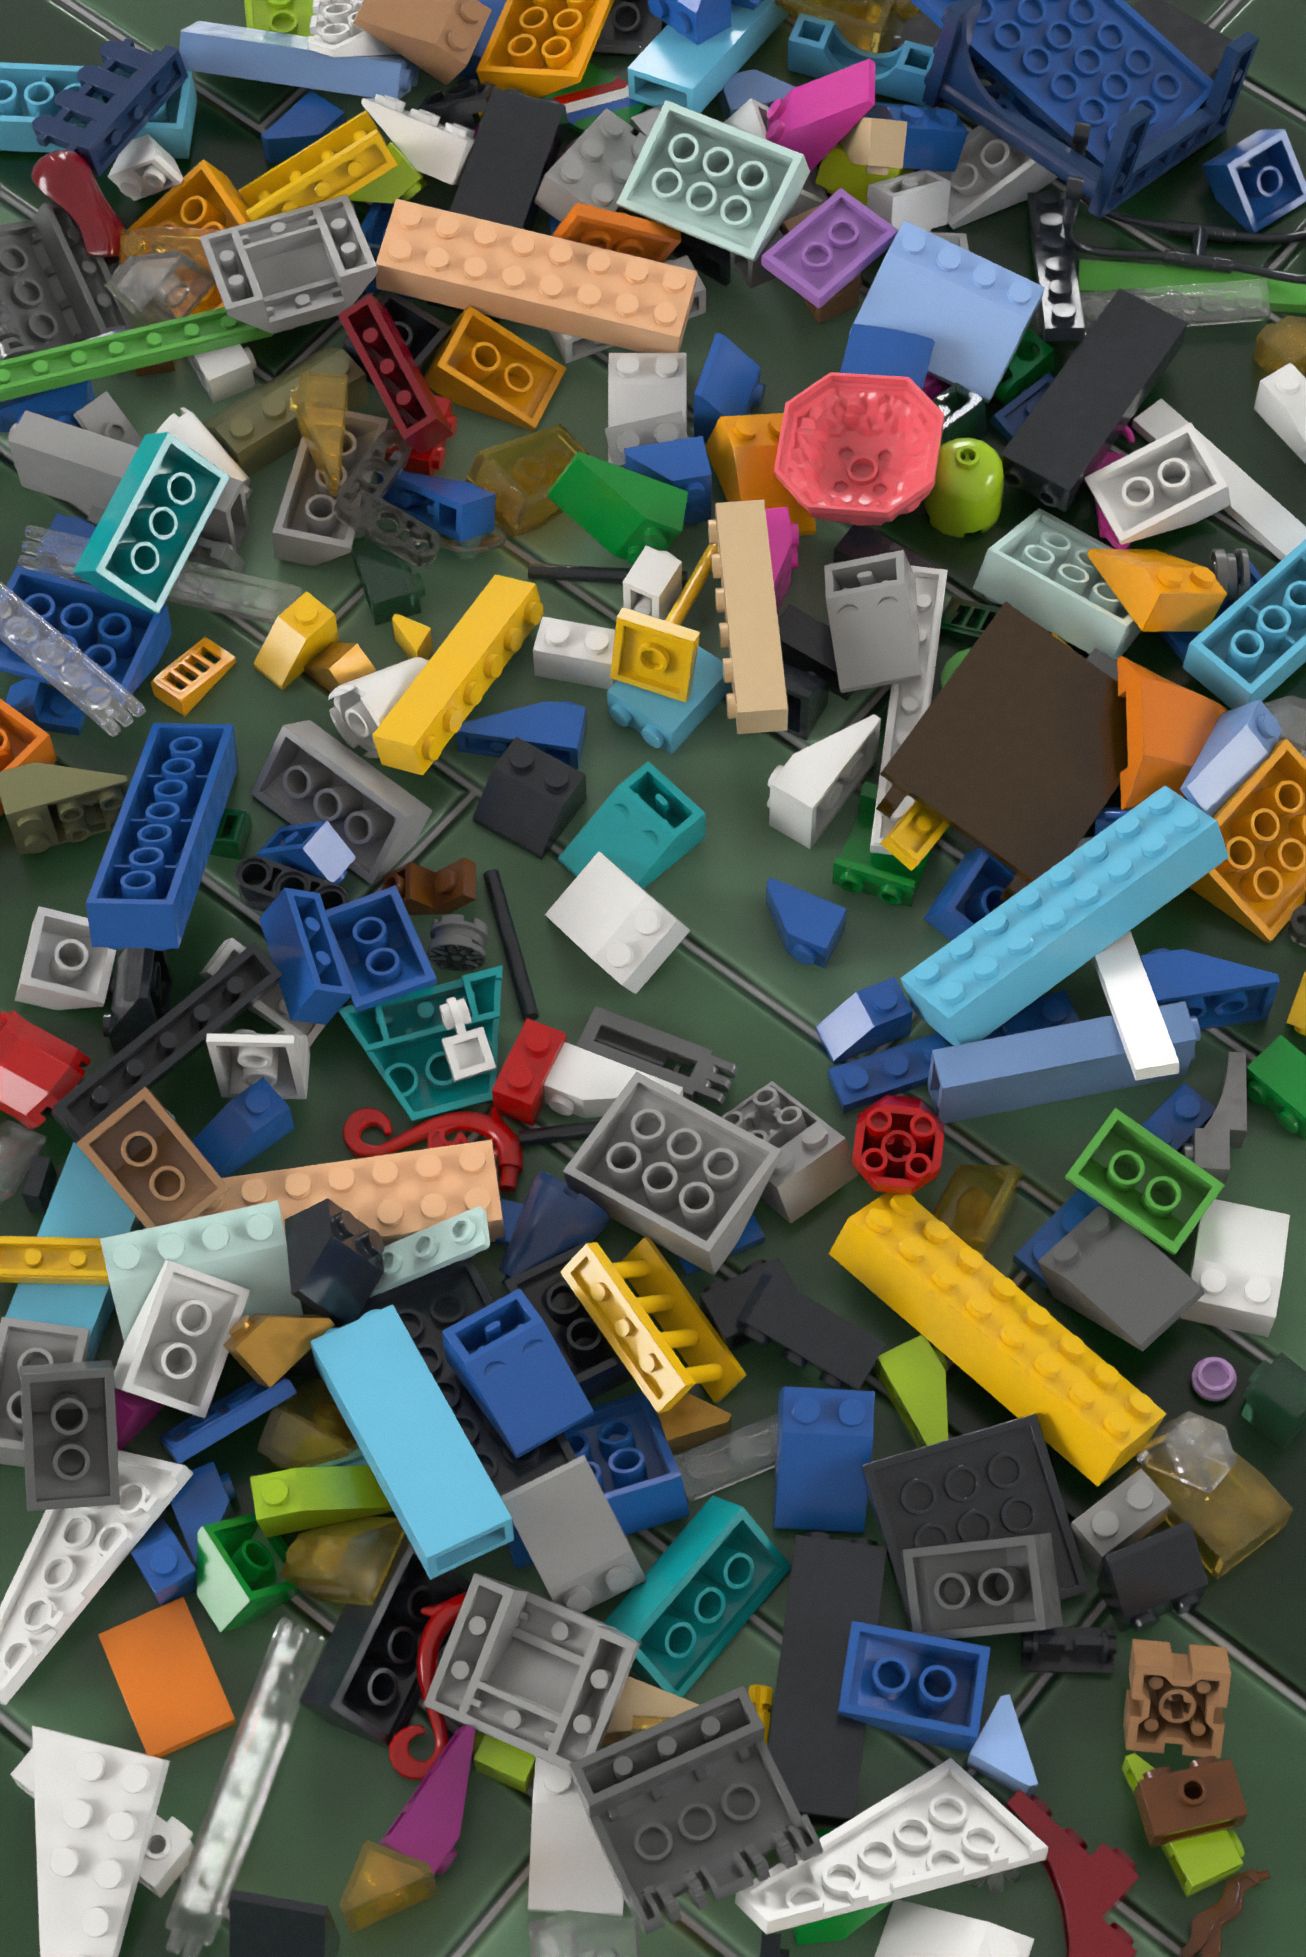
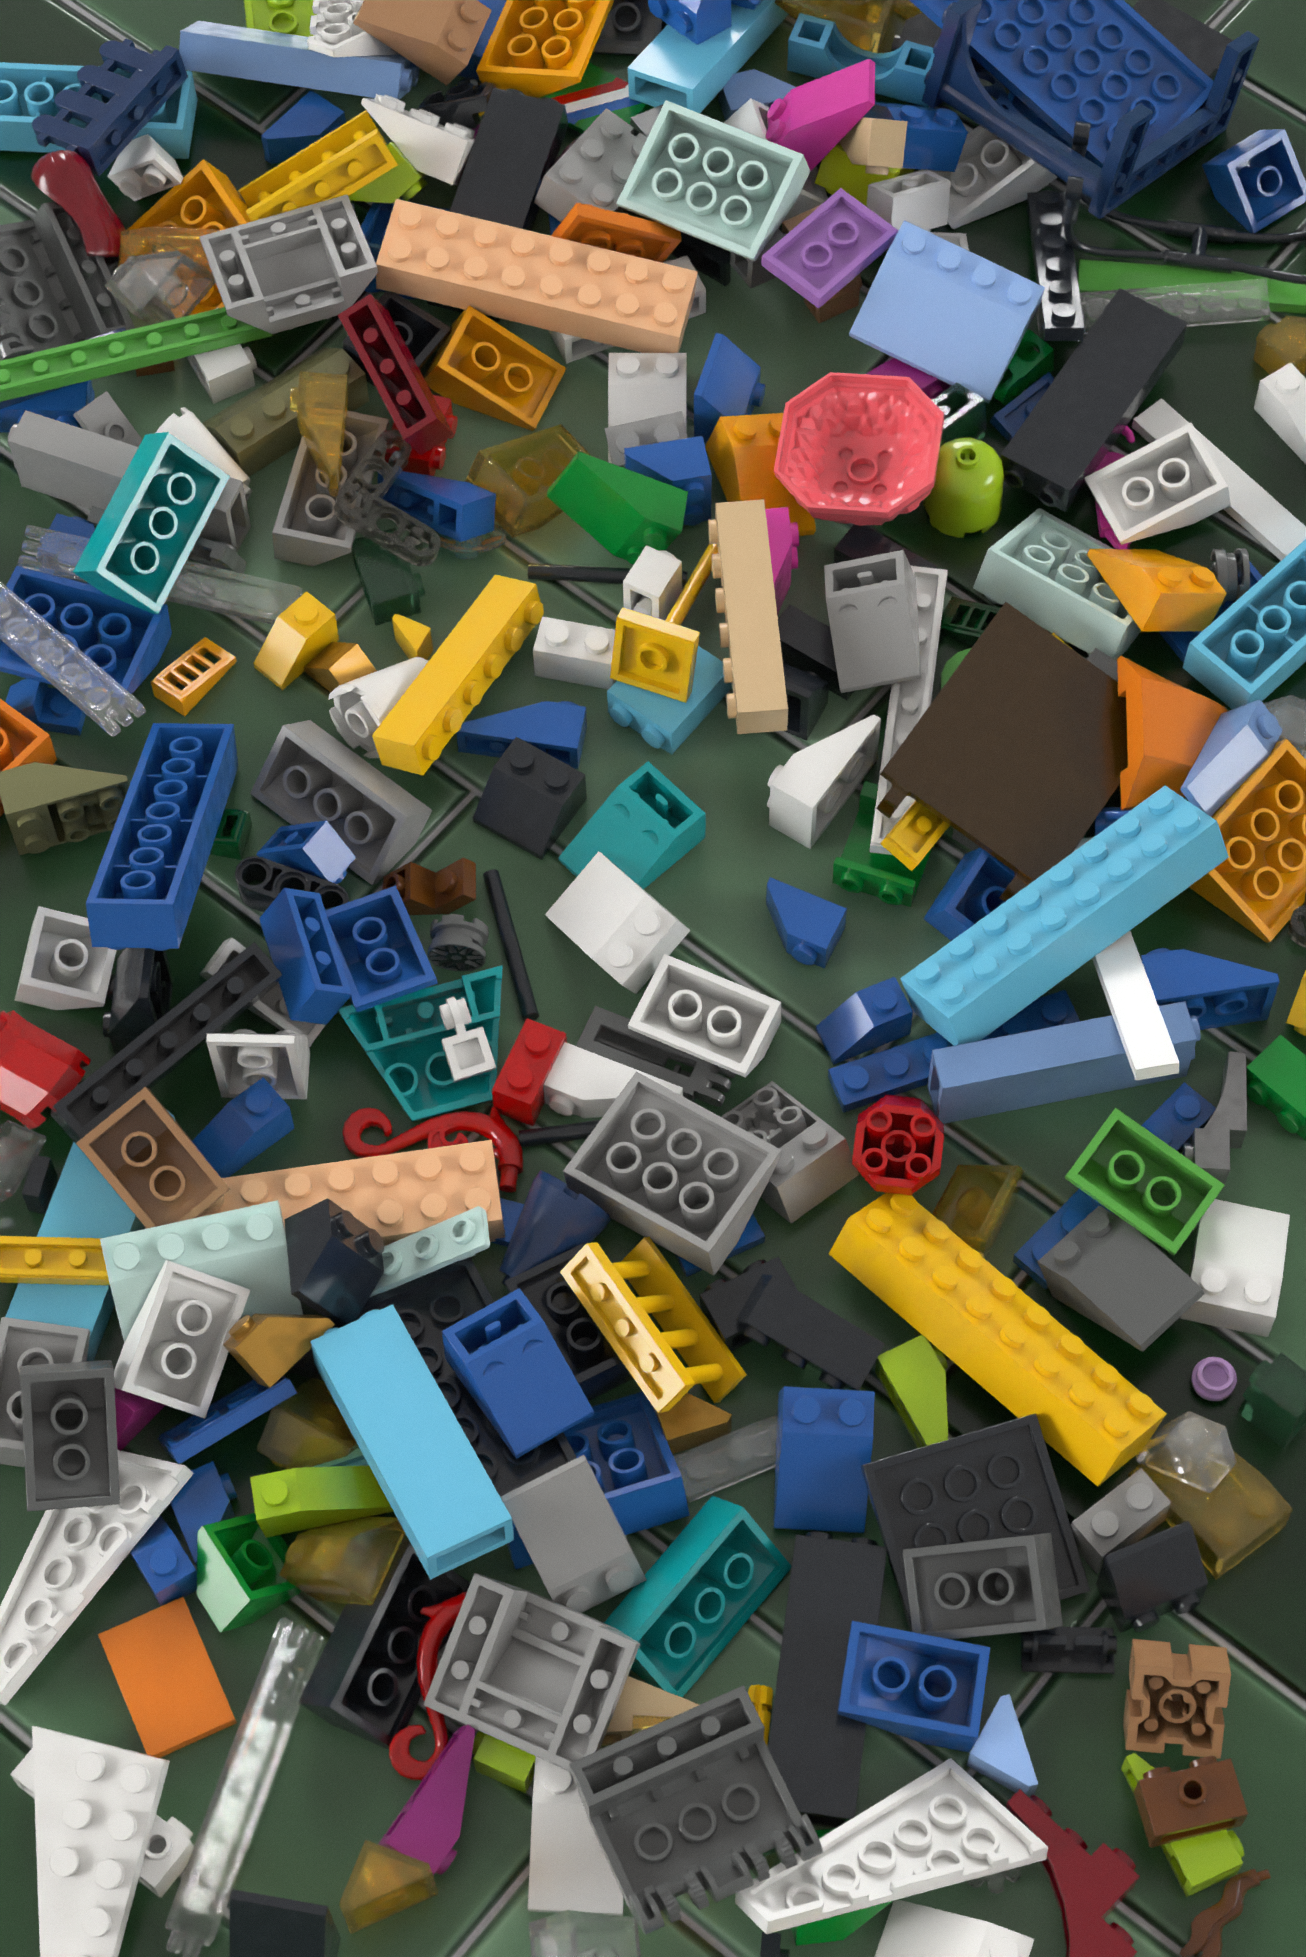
(707, 1016): none -> white slope
(887, 353): blue slope -> none

